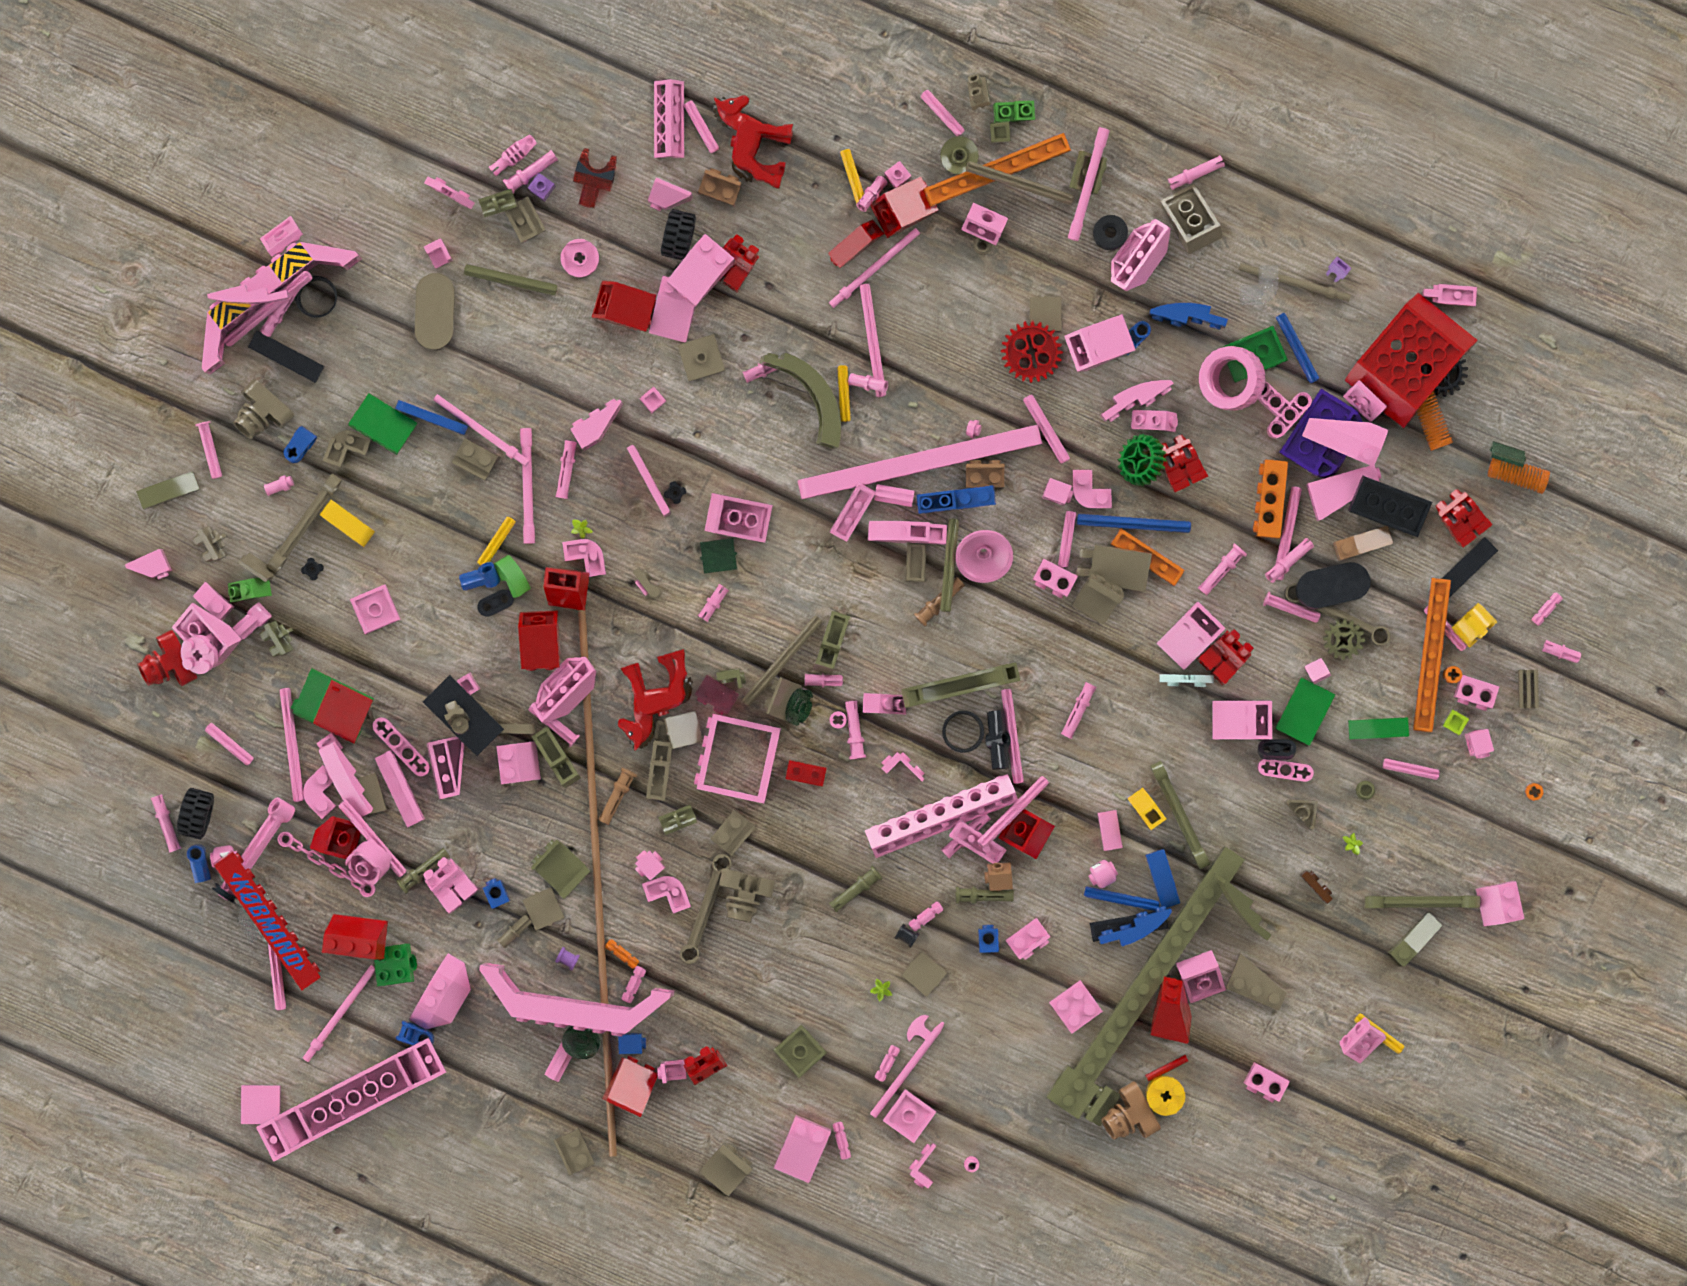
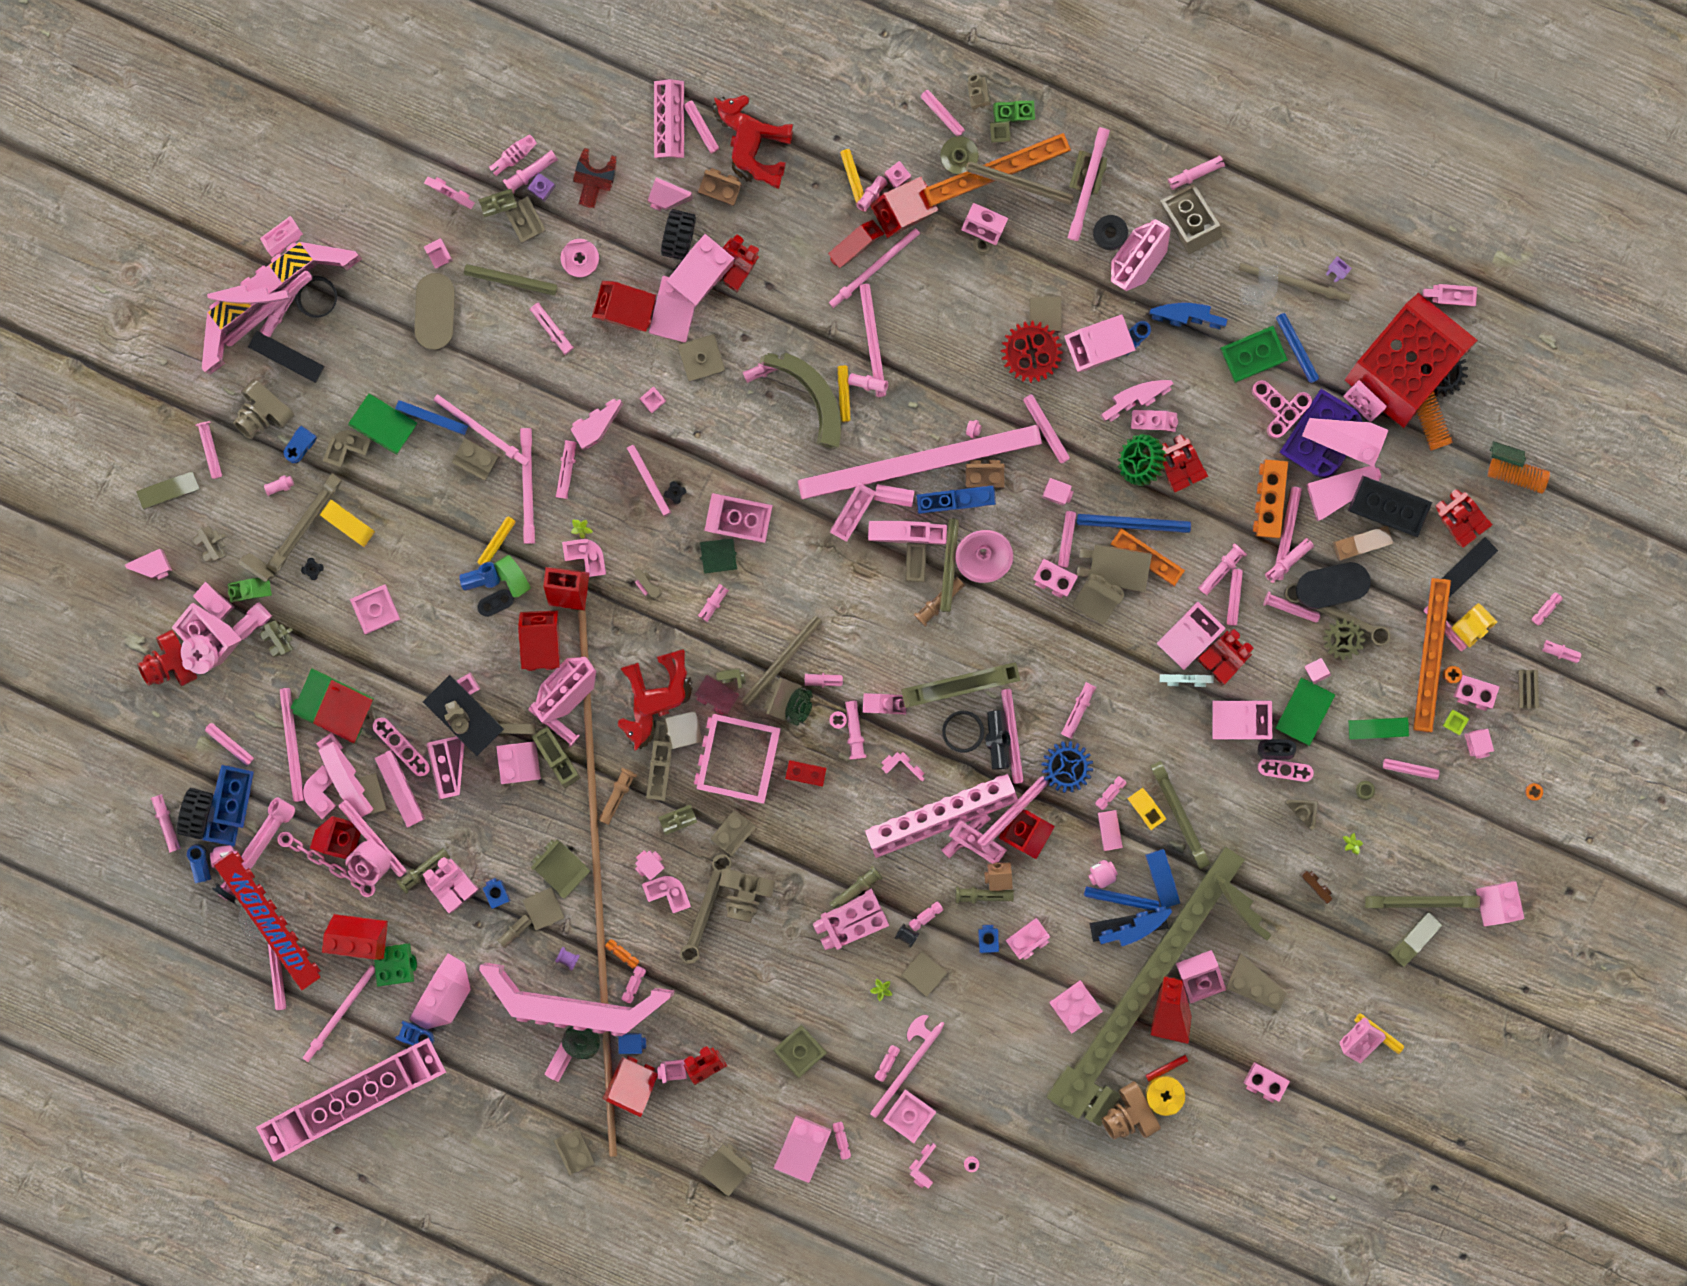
(228, 805): none -> blue slope
(259, 1103): bright pink tile -> none
(565, 345): none -> bright pink pin
(831, 643): olive slope -> none
(851, 921): none -> bright pink hips
(1059, 751): none -> blue gear
(1086, 495): bright pink plate -> none
(1110, 793): none -> bright pink axle
(1210, 374): bright pink tyre -> none
(1234, 598): none -> bright pink axle

